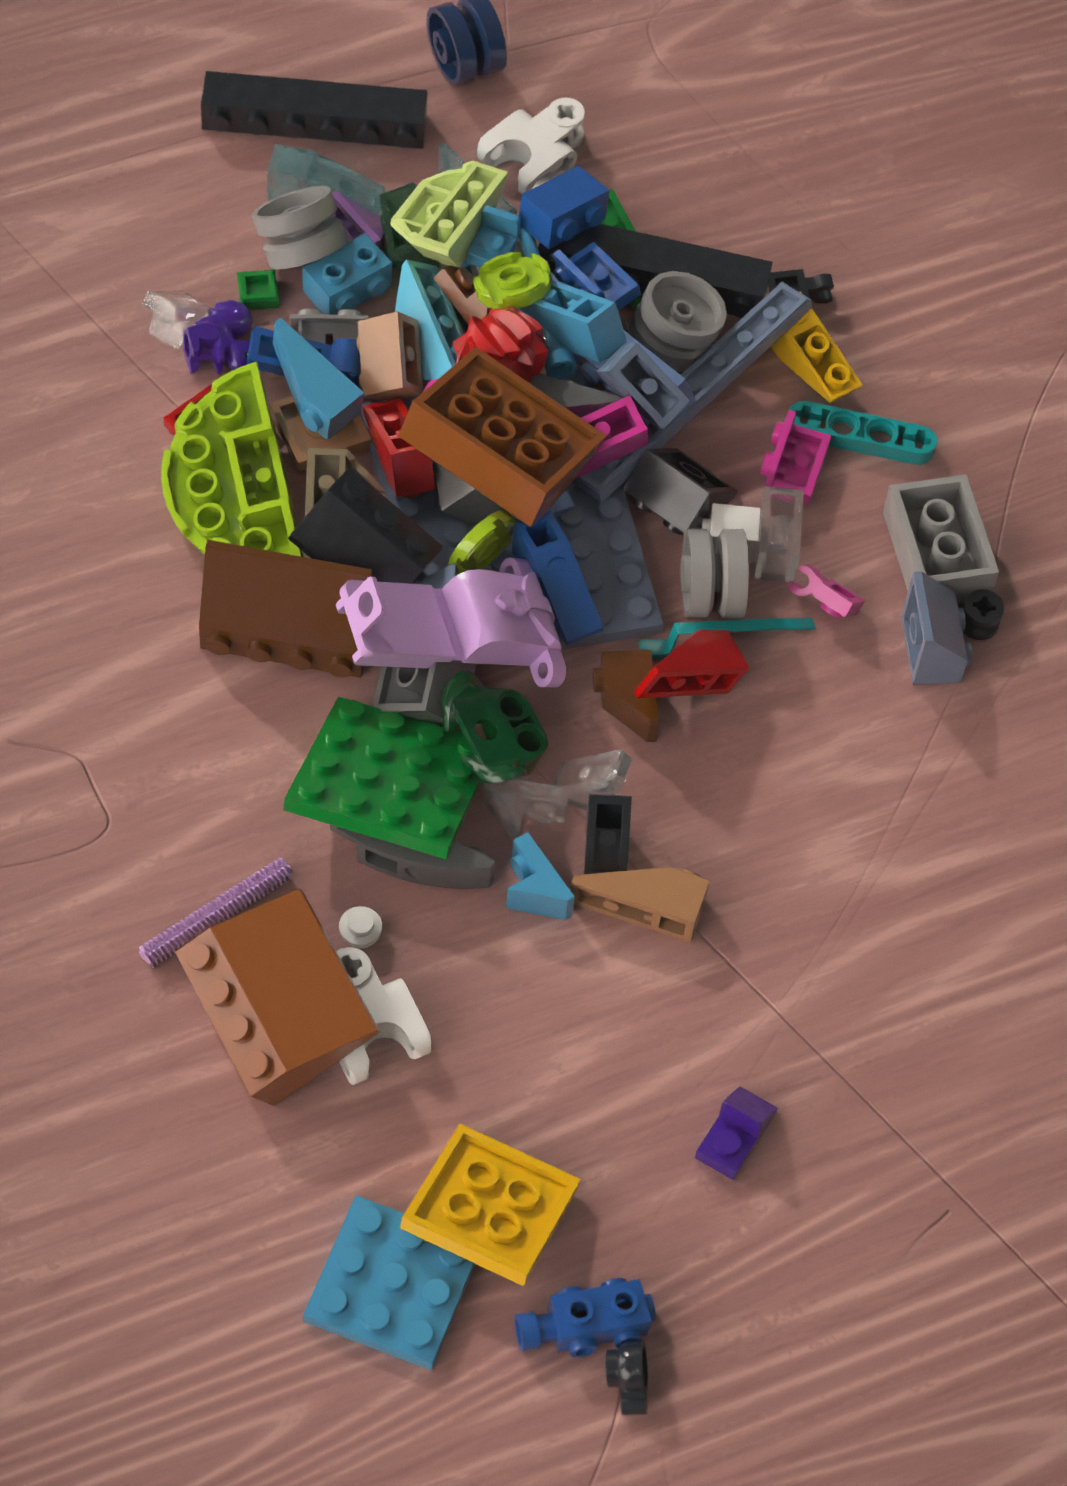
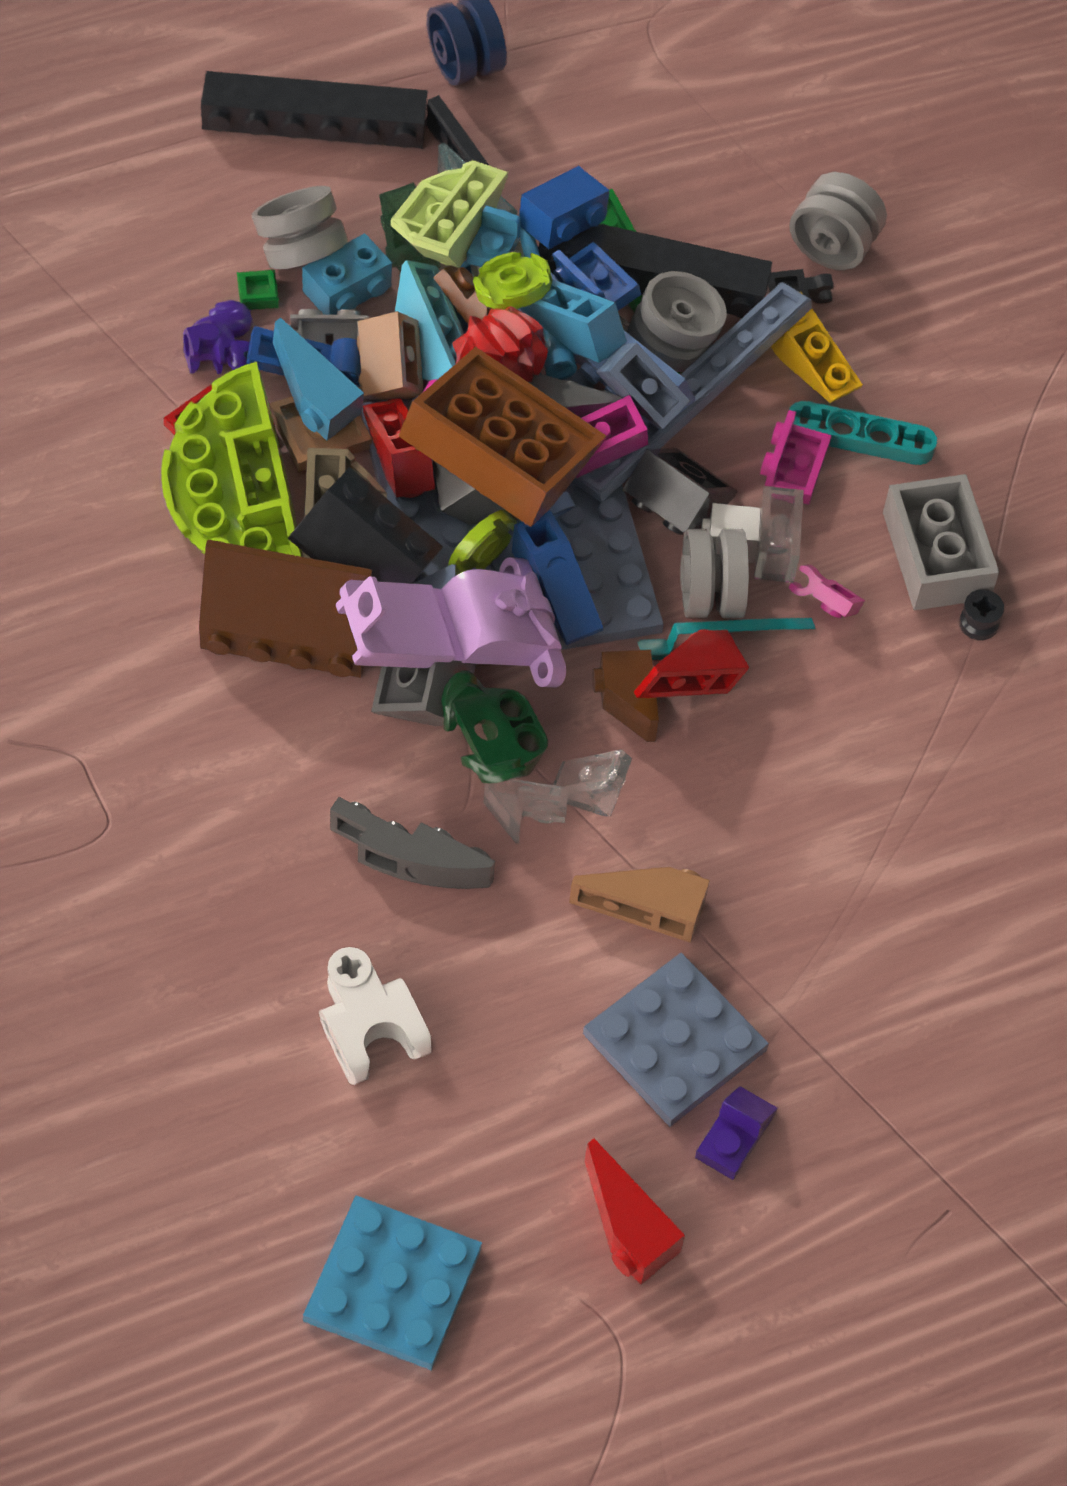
(173, 314): clear slope -> none
(215, 911): lavender axle -> none
(277, 995): dark orange slope -> none
(303, 168): clear light blue slope -> none
(358, 220): medium lavender slope -> none
(360, 927): white plate -> none
(386, 778): green plate -> none
(449, 131): none -> black tile
(490, 1204): yellow plate -> none
(539, 142): white piece -> none
(540, 886): dark azure slope -> none
(603, 1322): blue brick -> none
(607, 833): black slope -> none
(629, 1370): black piece -> none
(634, 1225): none -> red slope
(675, 1039): none -> sand blue plate
(838, 221): none -> light grey wheel
(934, 632): sand blue slope -> none

